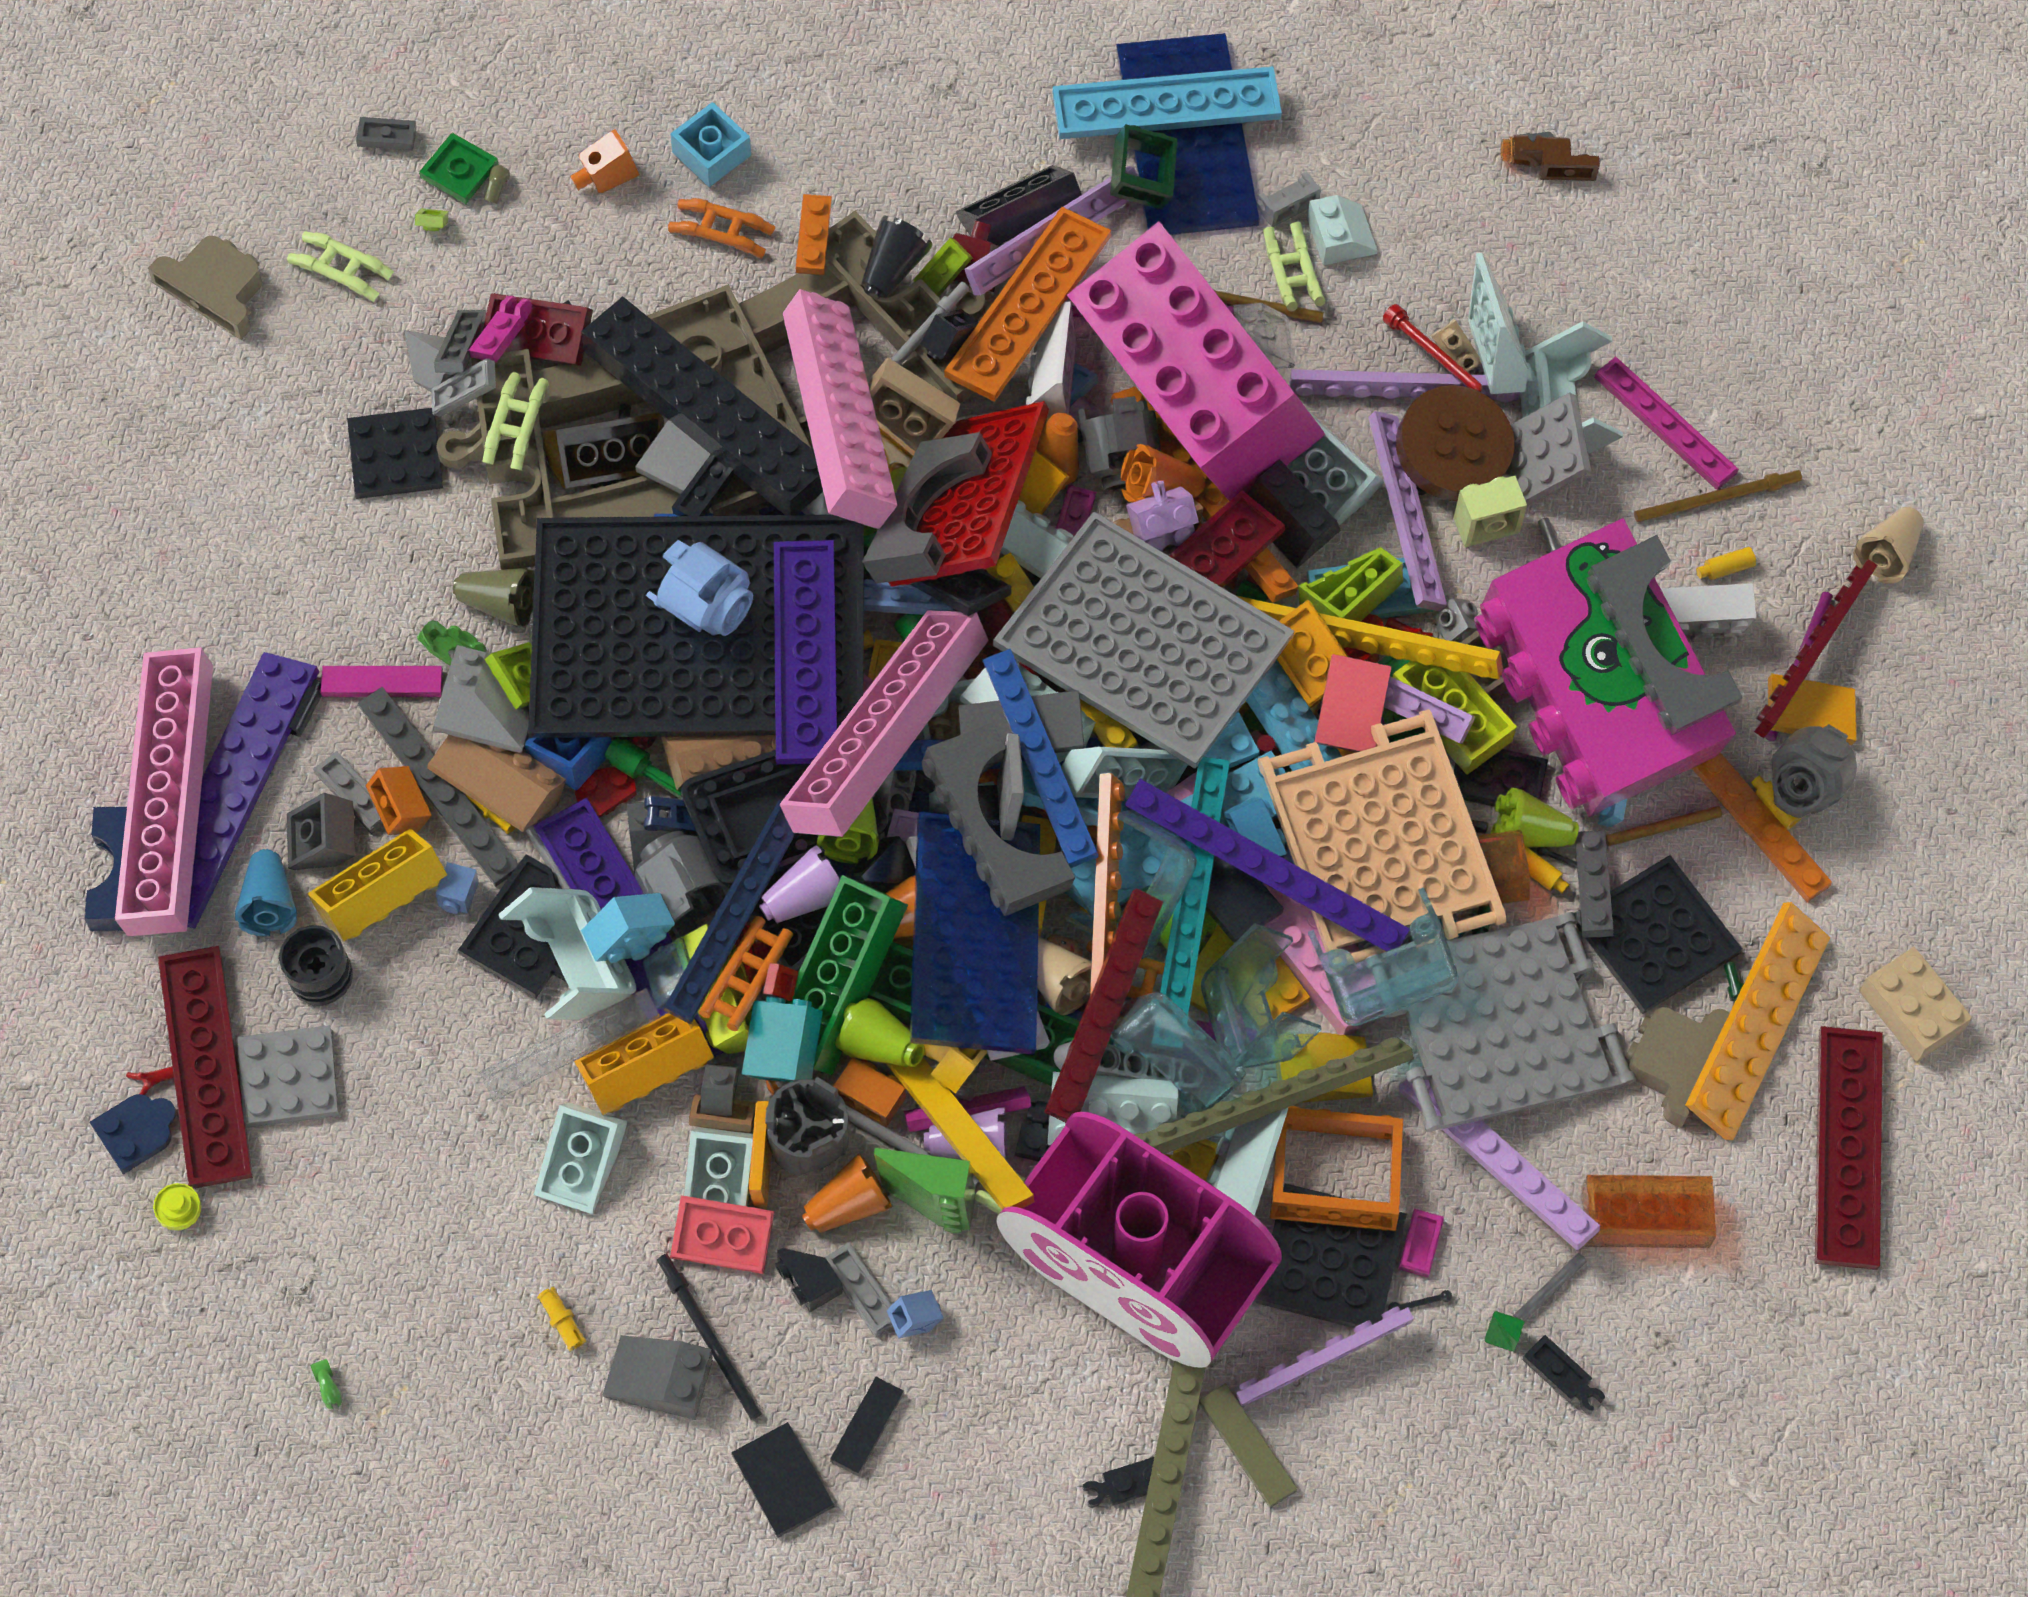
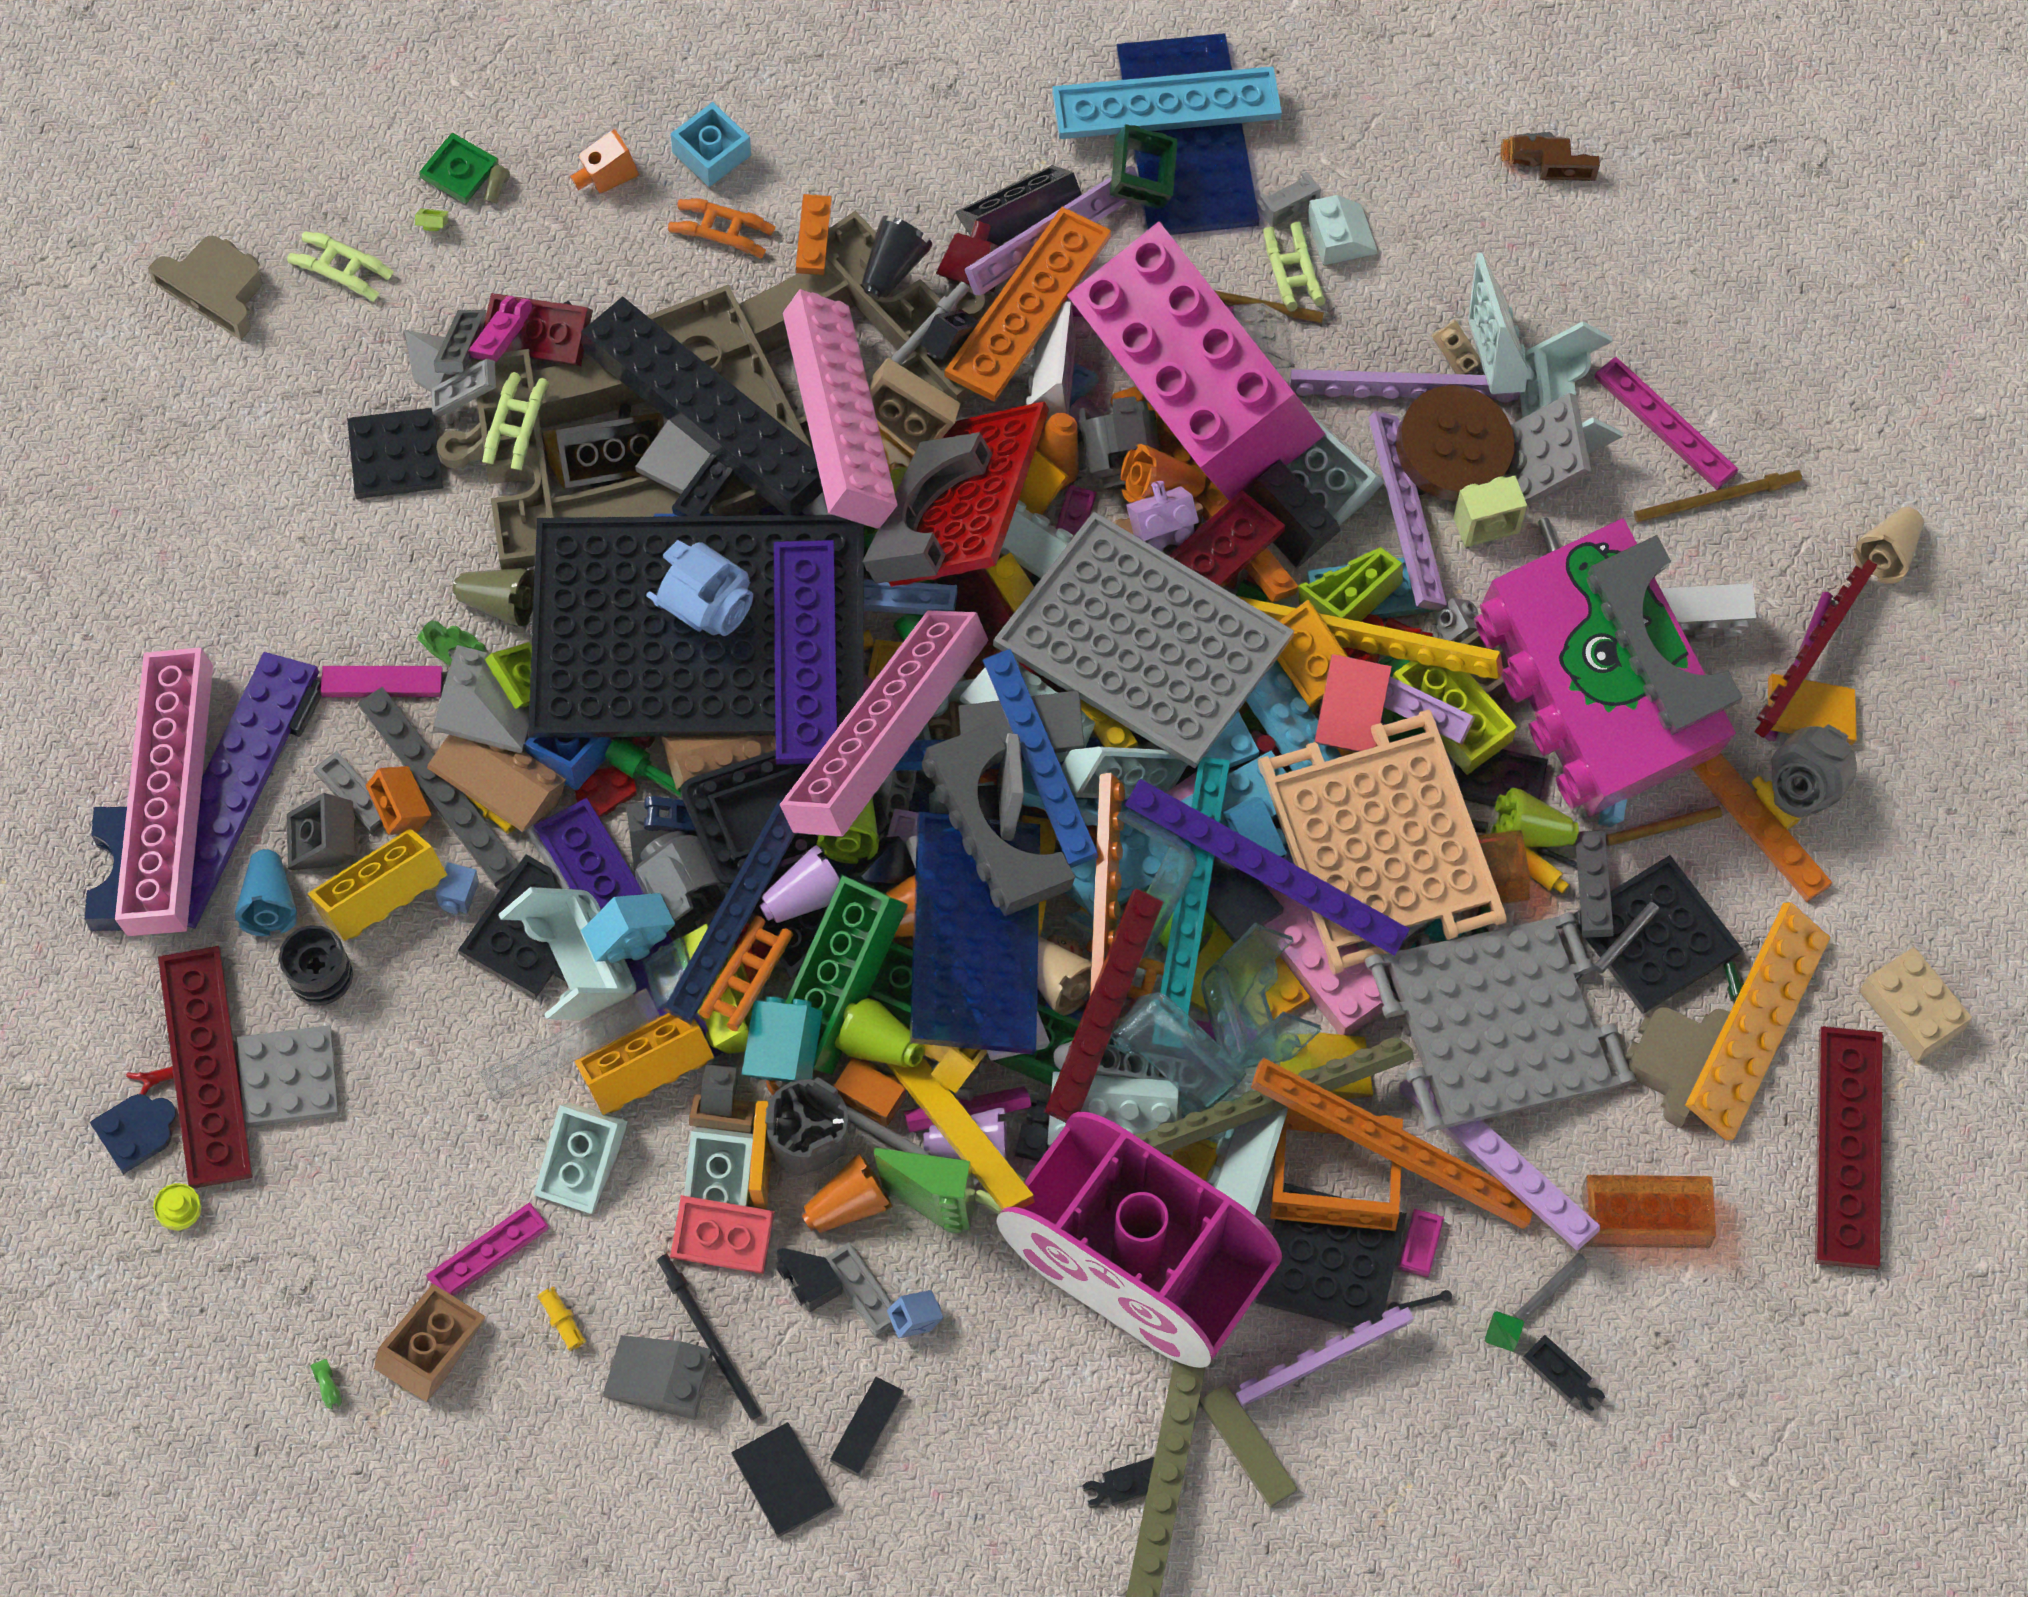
(386, 133): dark grey plate -> none
(428, 1342): none -> medium nougat slope
(488, 1250): none -> dark pink tile
(780, 982): red plate -> none
(944, 266): lime plate -> none
(966, 591): black tile -> none
(1390, 1142): none -> orange plate
(1393, 977): clear light blue windscreen -> none
(1397, 319): red piece -> none
(1626, 937): none -> flat silver bar
(1727, 564): yellow cylinder -> none

